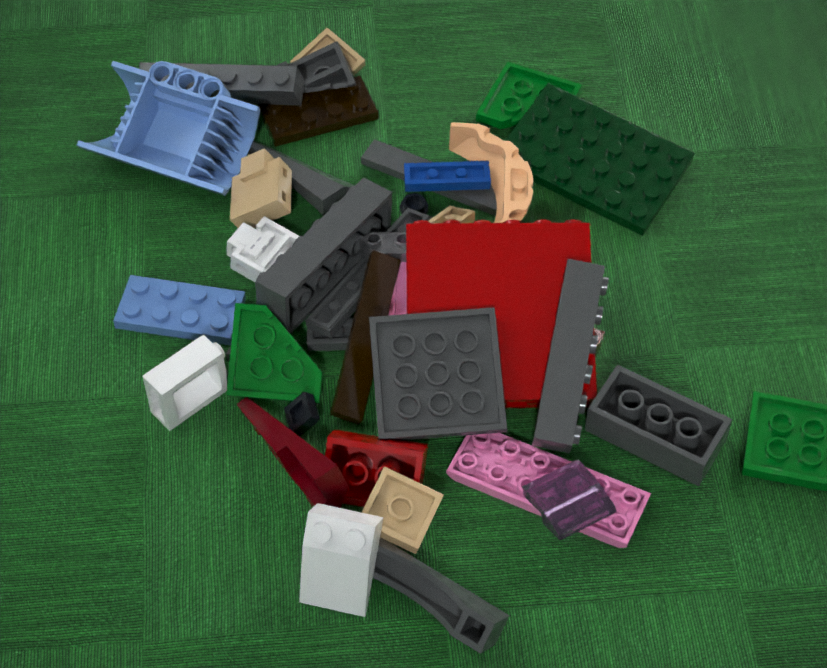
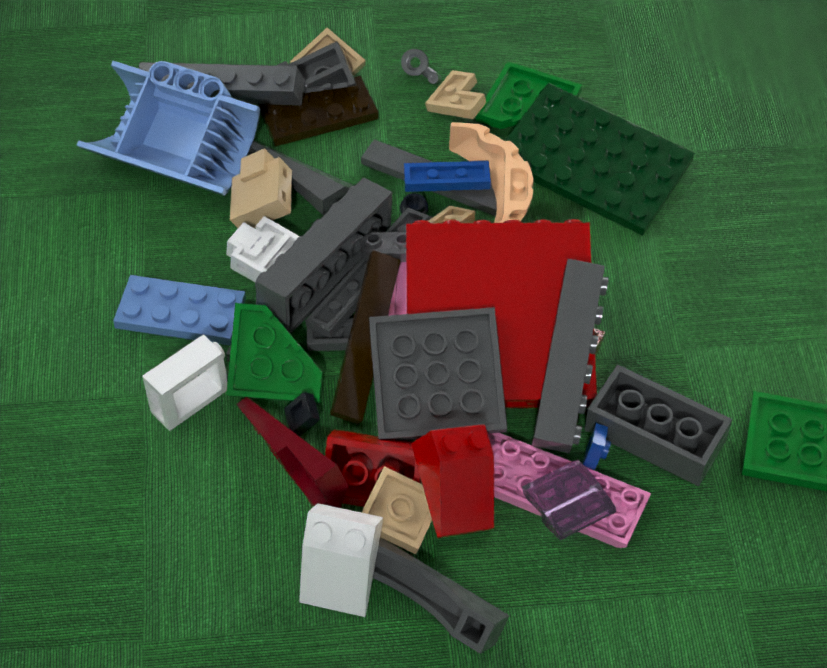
(423, 69): none -> dark grey plate
(455, 98): none -> tan plate
(457, 478): none -> red slope
(596, 447): none -> blue plate

